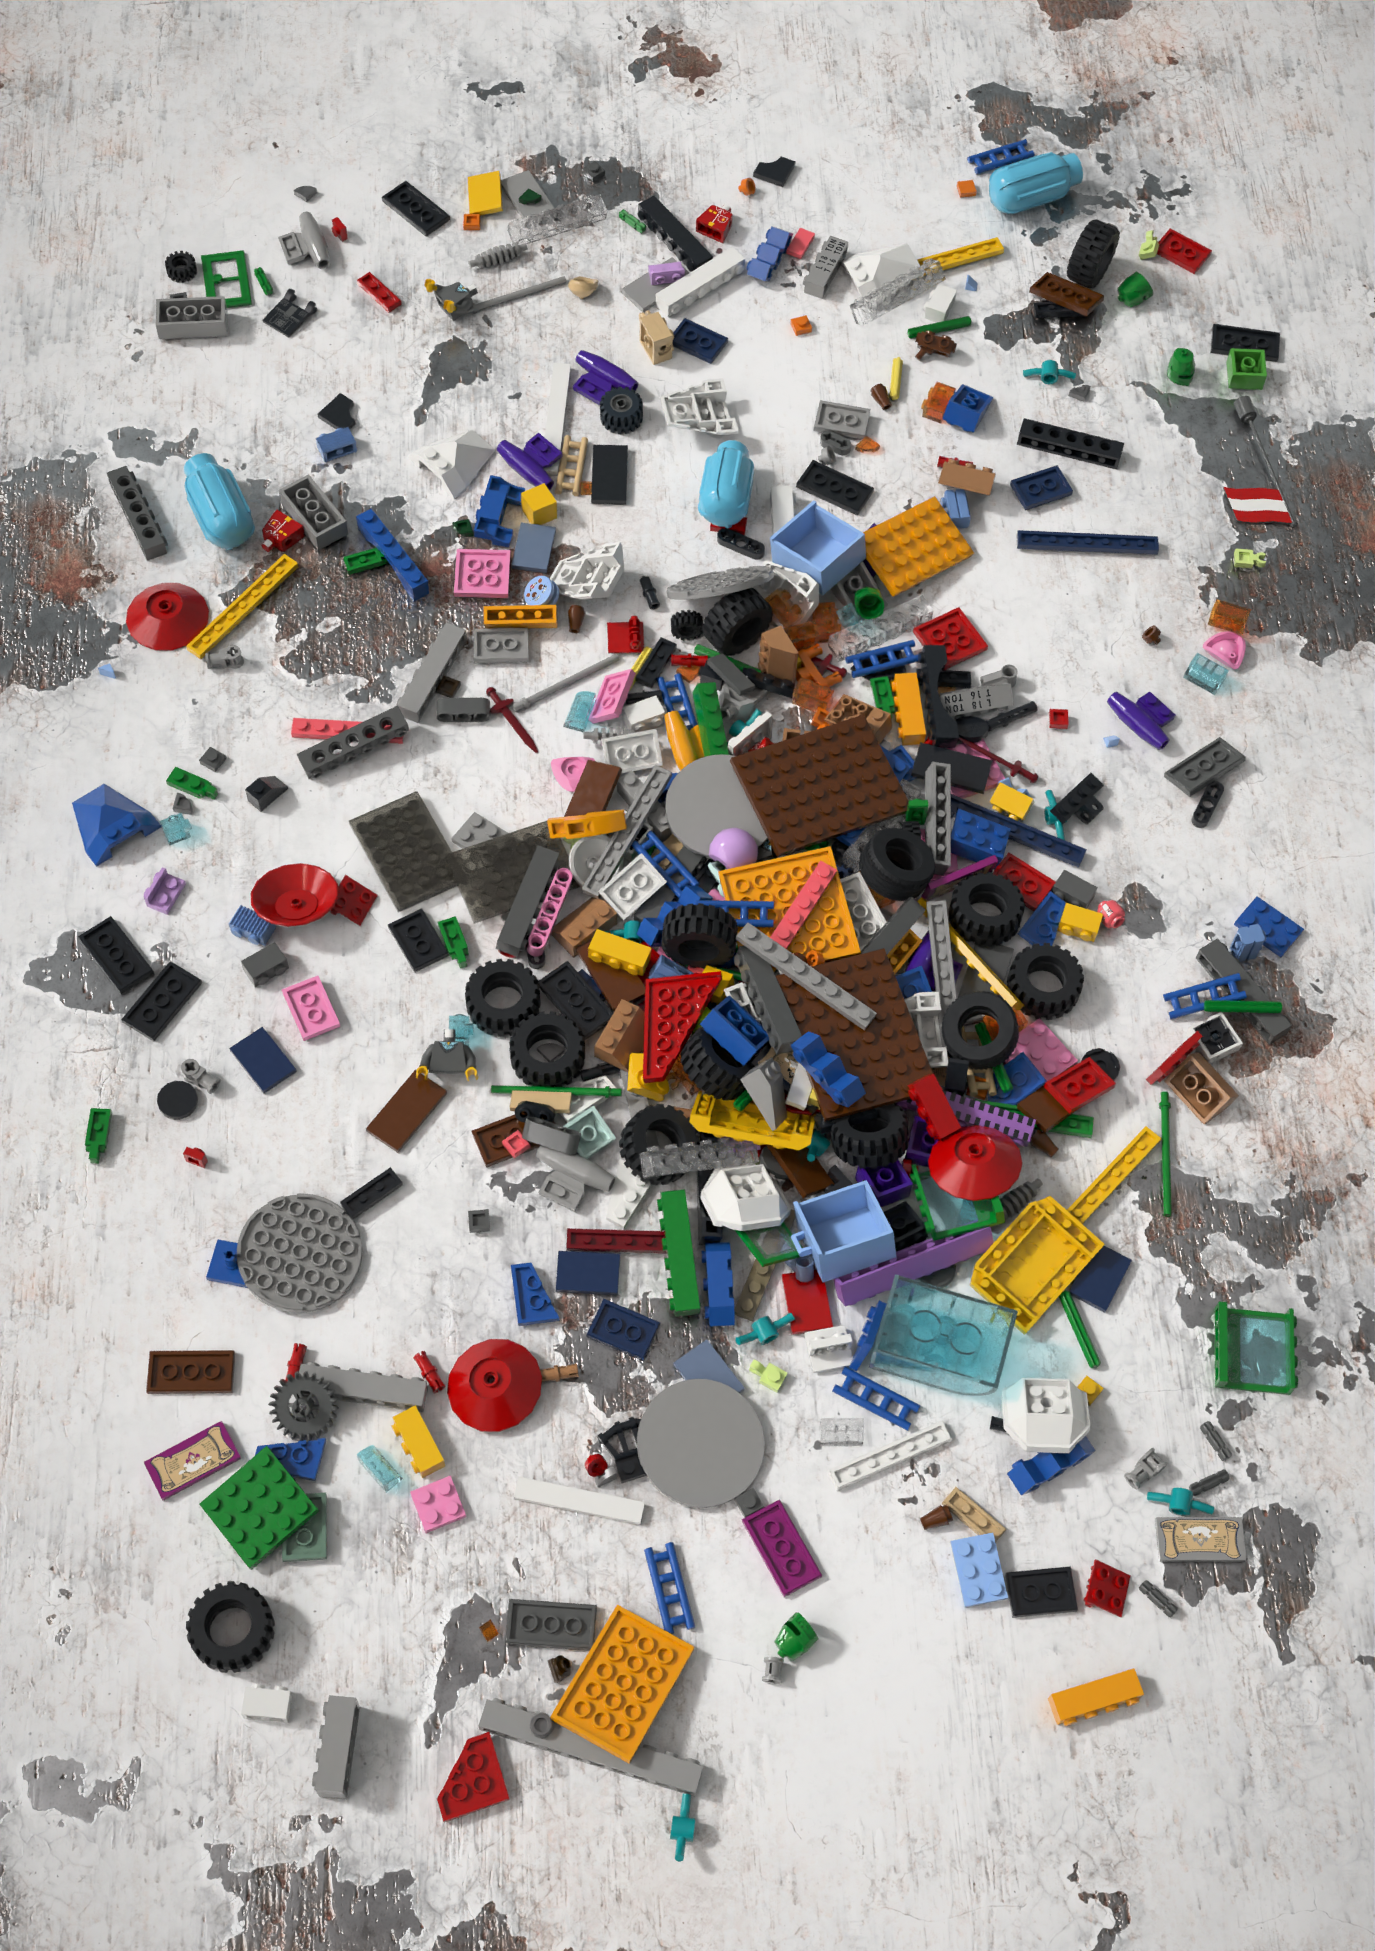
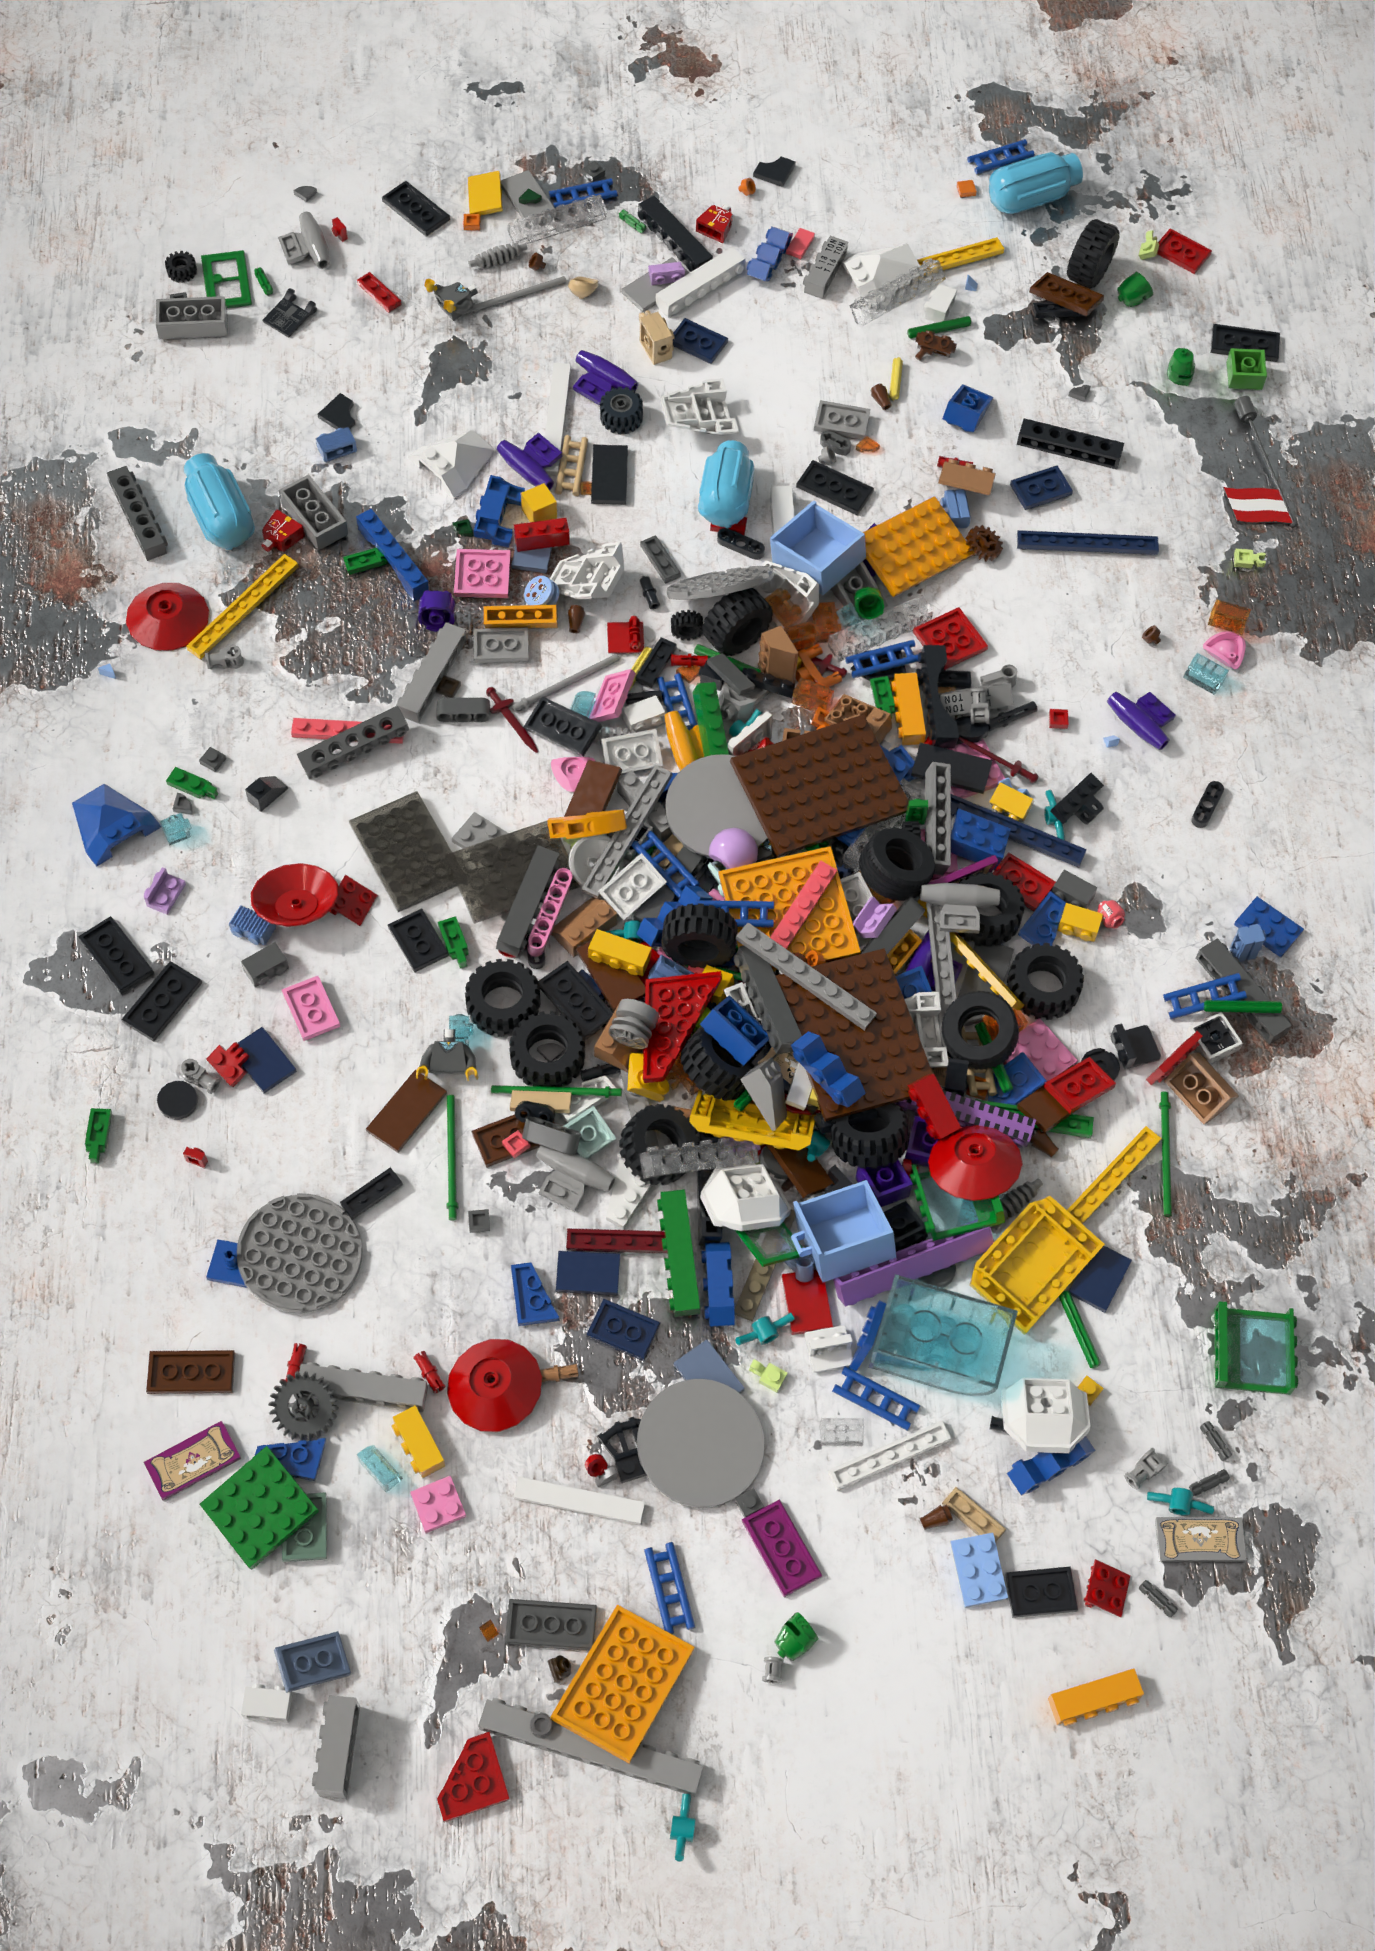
(210, 1606): black tyre -> none
(229, 1063): none -> red hinge
(312, 1661): none -> sand blue tile
(436, 609): none -> dark purple brick
(452, 1204): none -> green bar
(536, 262): none -> reddish brown tile
(541, 534): none -> red brick
(562, 726): none -> black tile
(583, 187): none -> blue bar
(633, 1023): none -> light grey wheel
(660, 559): none -> dark grey tile
(801, 325): orange plate -> none
(873, 918): none -> lavender bracket
(937, 401): clear orange brick -> none
(960, 904): none -> light grey plate
(979, 708): none -> light grey connector
(984, 543): none -> reddish brown gear
(1049, 372): teal piece -> none
(1134, 1045): none -> black bracket
(1204, 766): dark grey tile -> none

